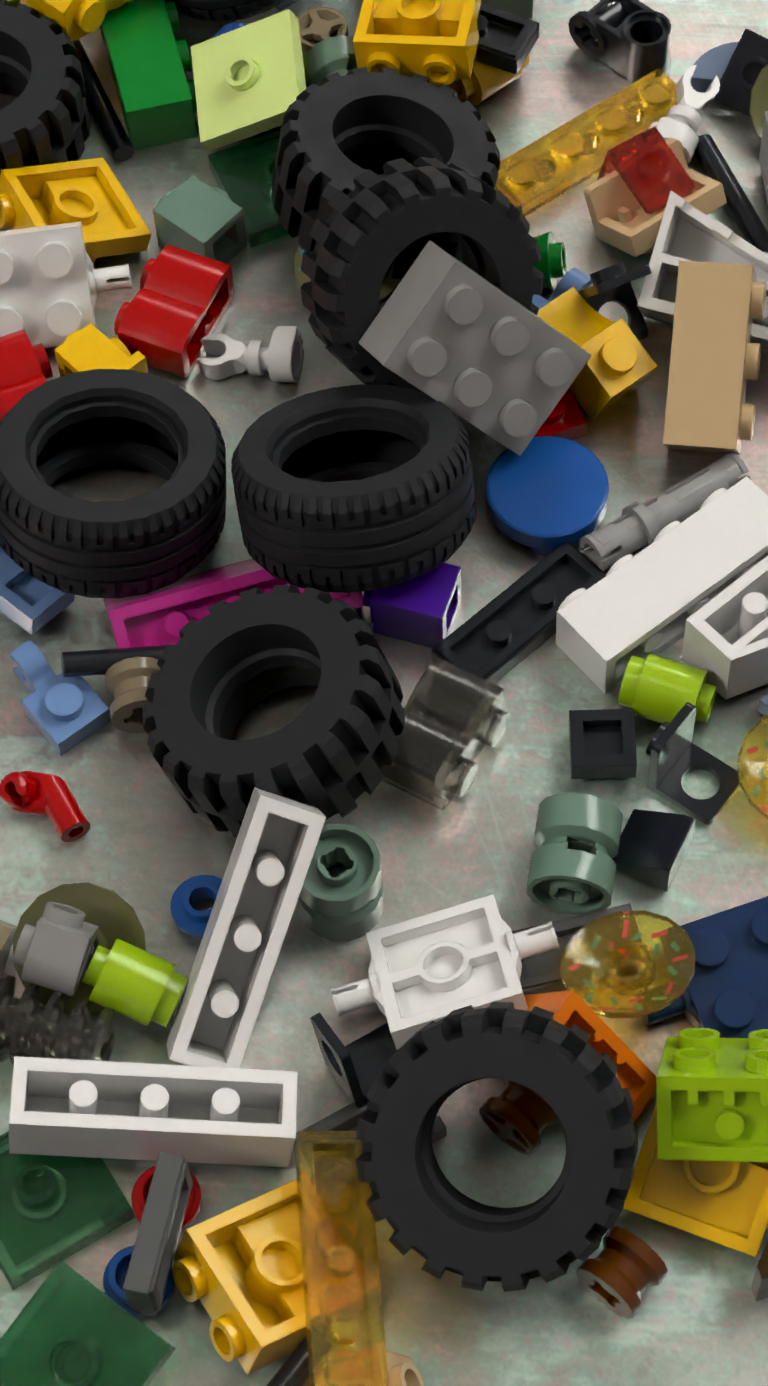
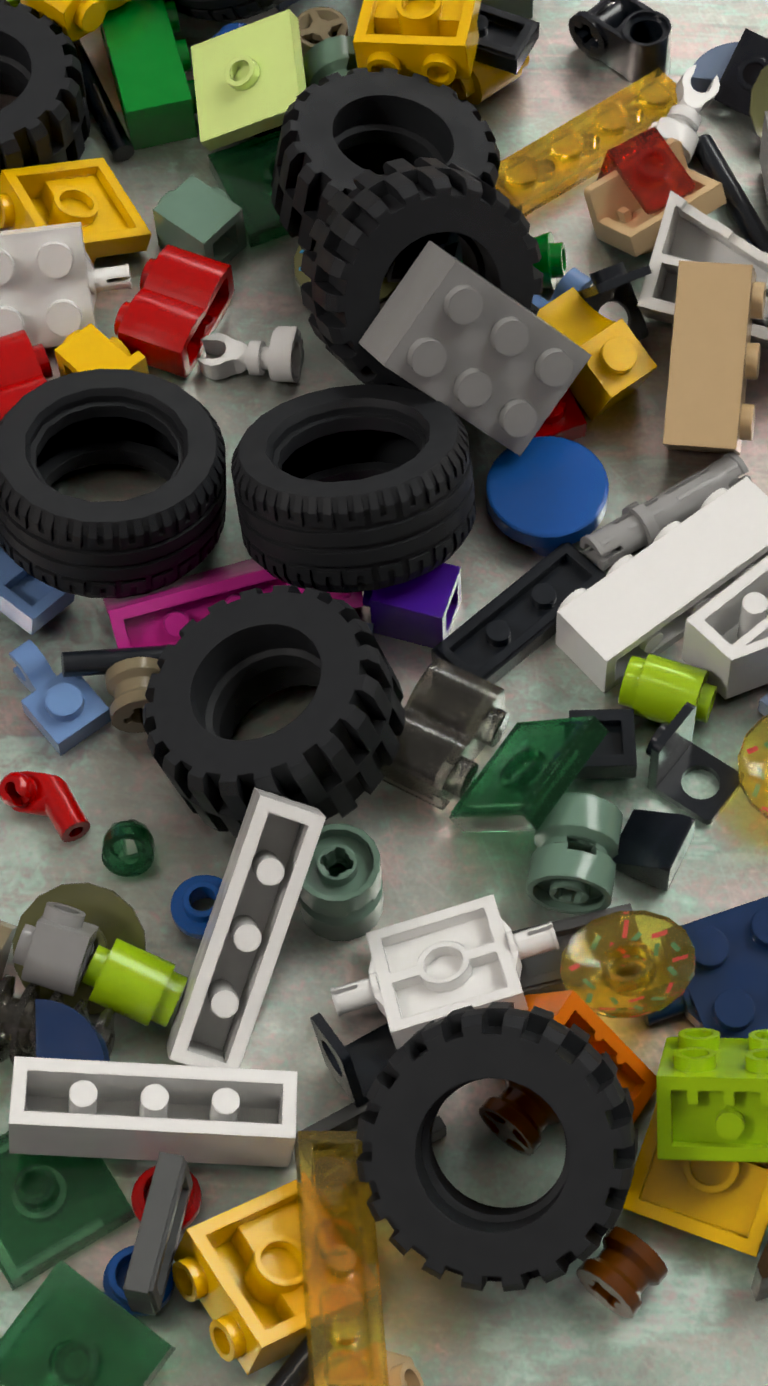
(66, 1033): none -> dark blue tile
(115, 849): none -> clear green hinge
(528, 775): none -> clear green plate

